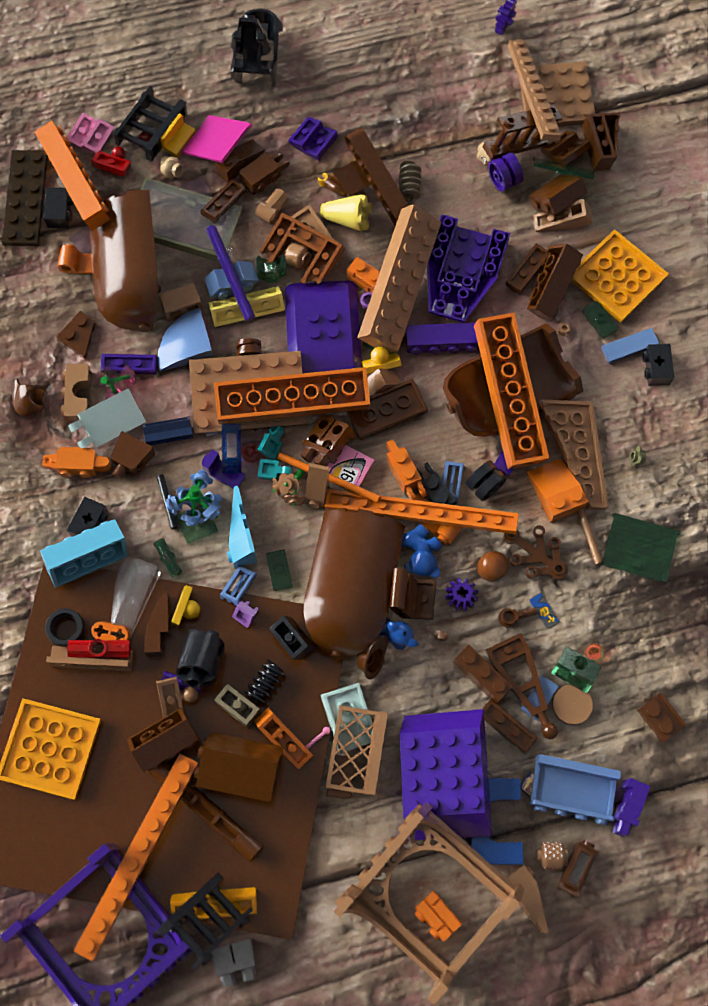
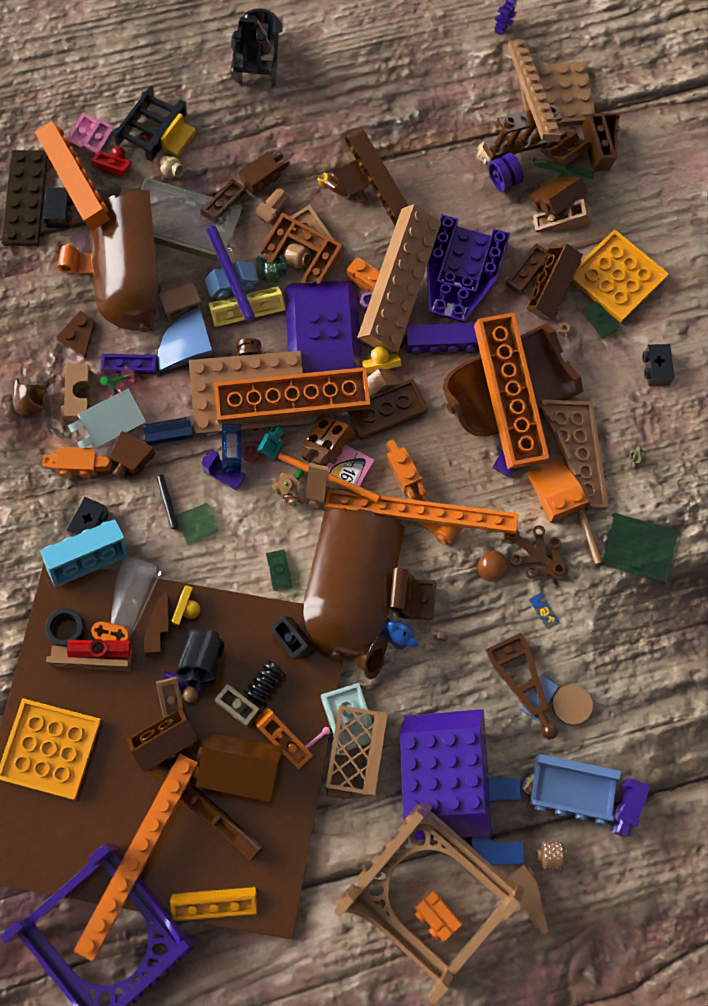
(162, 547): clear green pin -> none
(187, 912): black fence -> none
(192, 496): medium blue plant -> none
(216, 138): dark pink piece -> none
(231, 598): medium blue tile -> none
(238, 159): reddish brown slope -> none
(240, 539): medium azure wedge -> none
(244, 613): medium lavender tile -> none
(244, 960): flat silver hips -> none
(270, 469): teal plate -> none
(313, 138): dark purple slope -> none
(348, 212): light yellow cone -> none
(410, 180): dark tan piece -> none
(422, 560): blue animal -> none
(436, 488): black hinge -> none
(454, 465): medium blue tile -> none
(456, 599): dark purple gear -> none
(482, 674): reddish brown brick -> none
(486, 481): black wheel -> none
(508, 727): reddish brown tile -> none
(509, 617): reddish brown plate -> none
(576, 669): clear green brick -> none
(577, 868): reddish brown window -> none
(595, 652): clear orange tile -> none
(629, 345): medium blue tile -> none
(661, 717): reddish brown plate -> none

